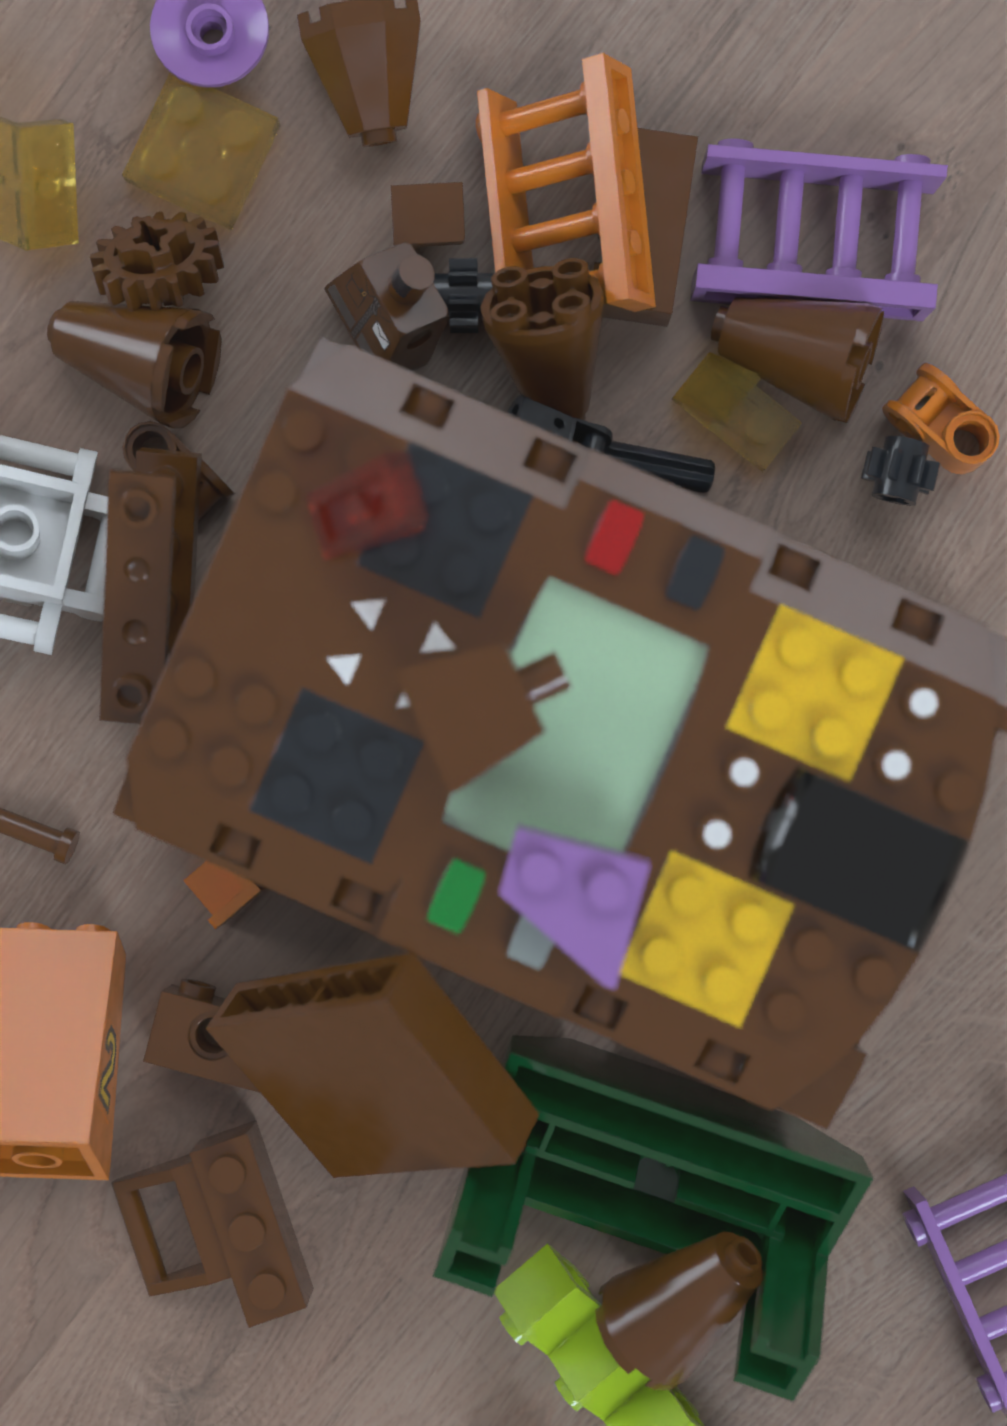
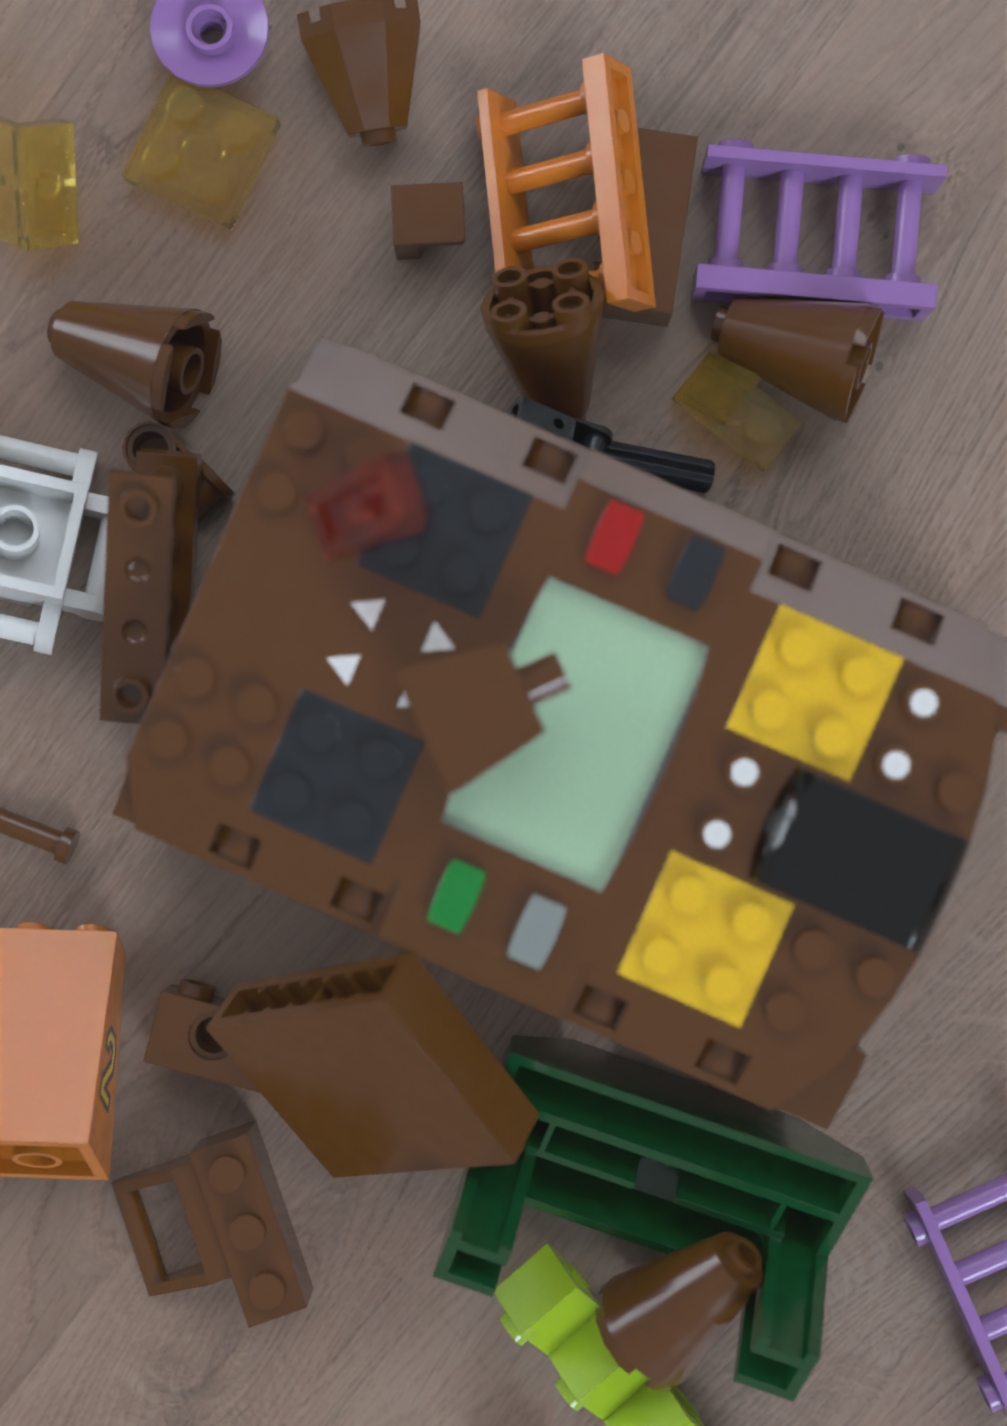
(157, 261): reddish brown gear -> none
(222, 891): orange panel -> none
(391, 306): reddish brown torso -> none
(463, 293): black gear -> none
(577, 896): medium lavender wing -> none
(900, 470): black gear -> none
(940, 417): orange piece -> none

